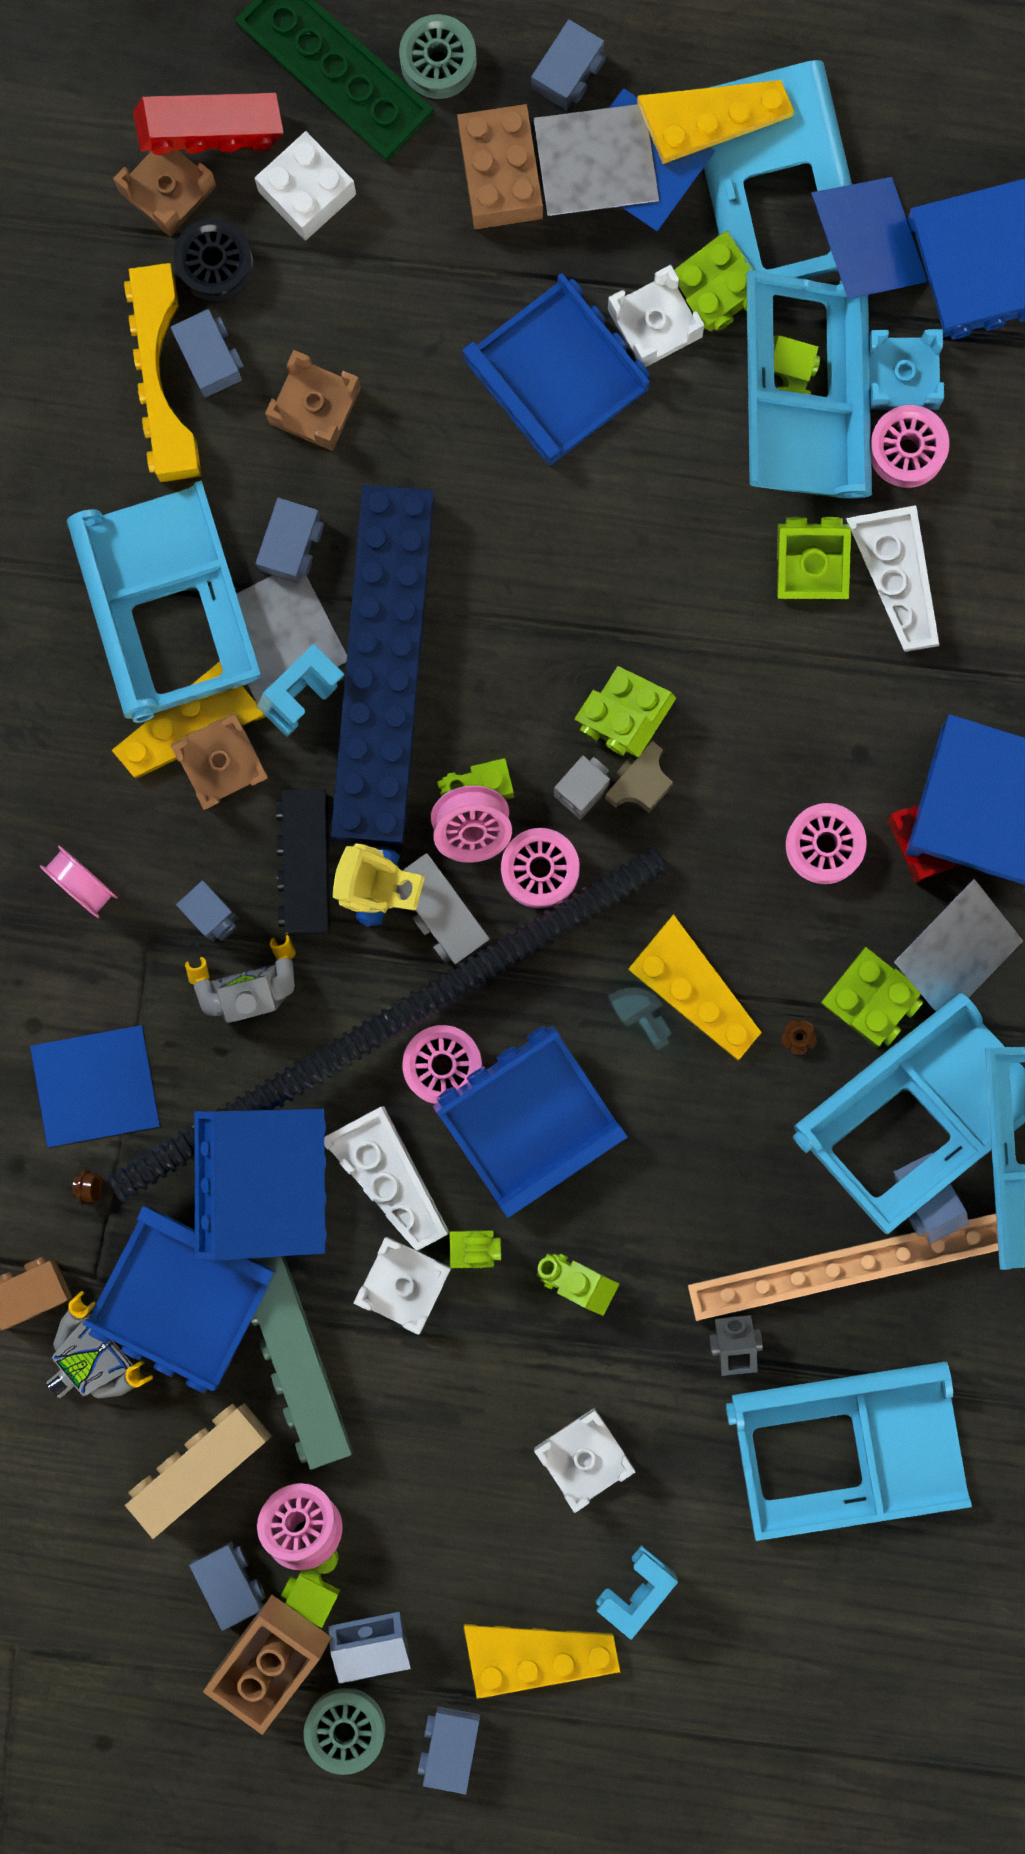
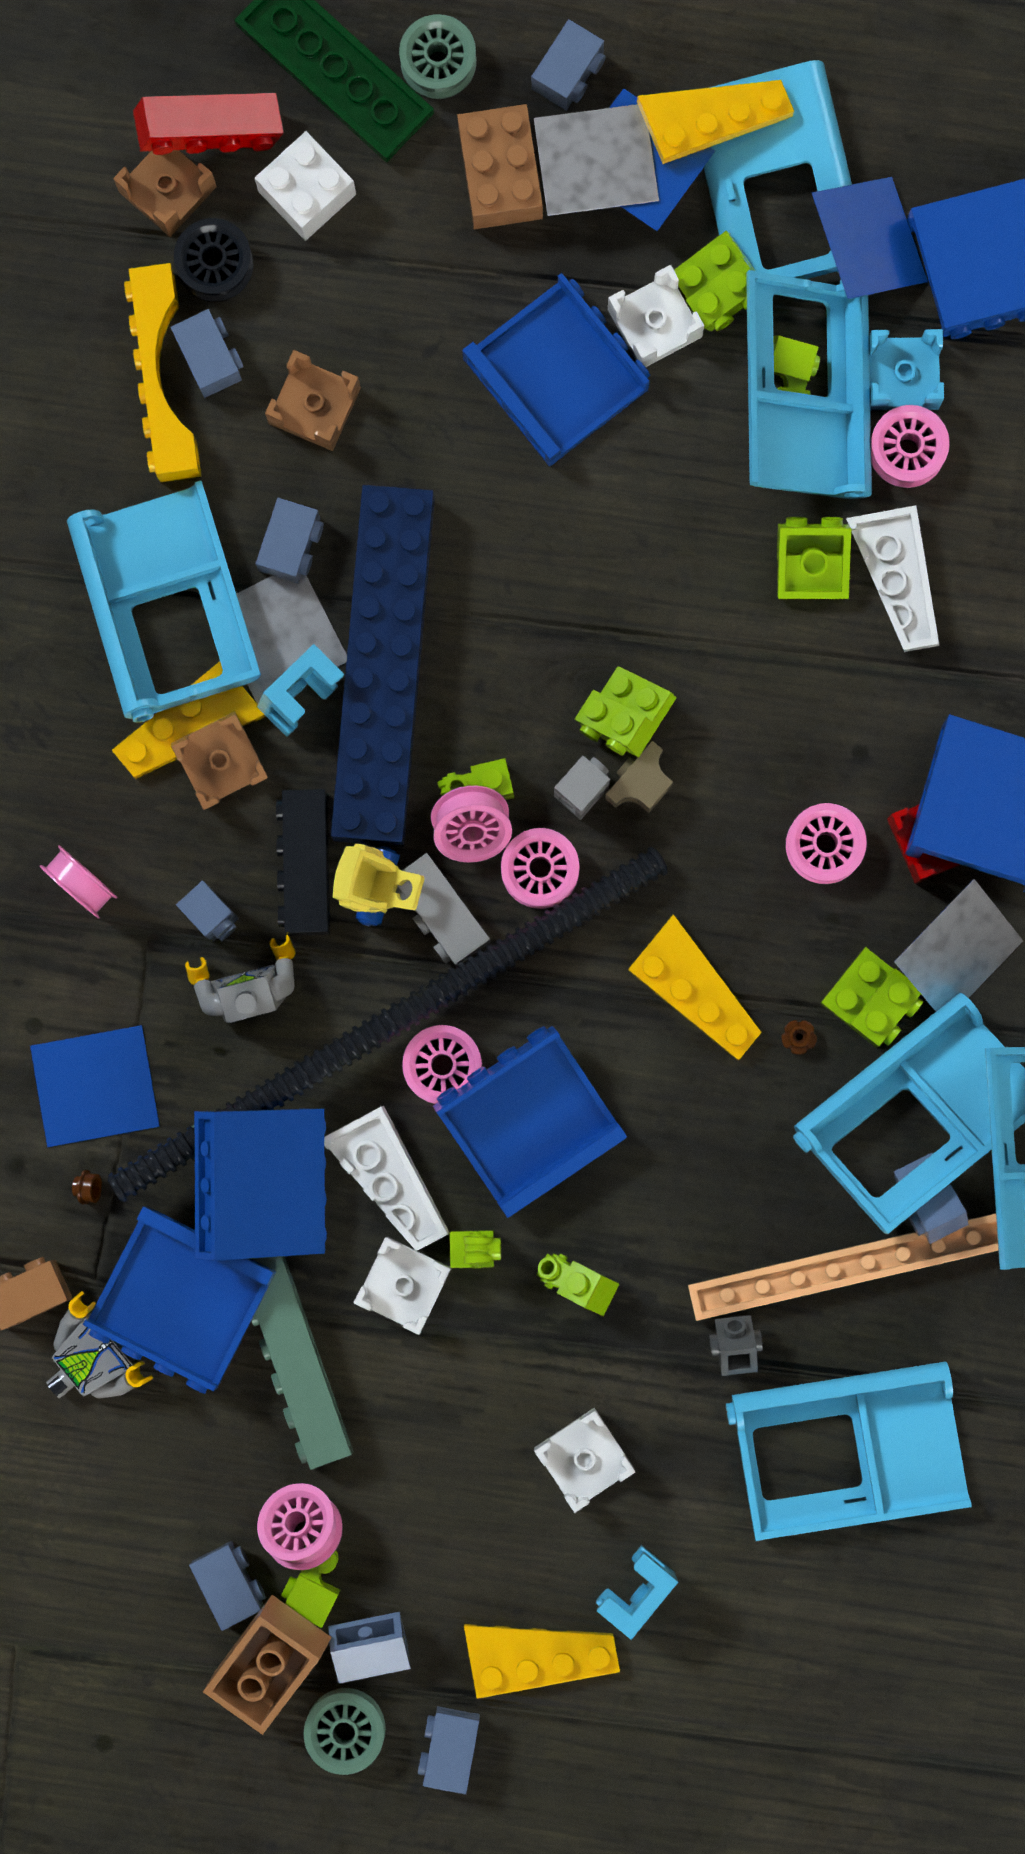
(190, 1476): tan brick -> none
(636, 1006): clear light blue brick -> none

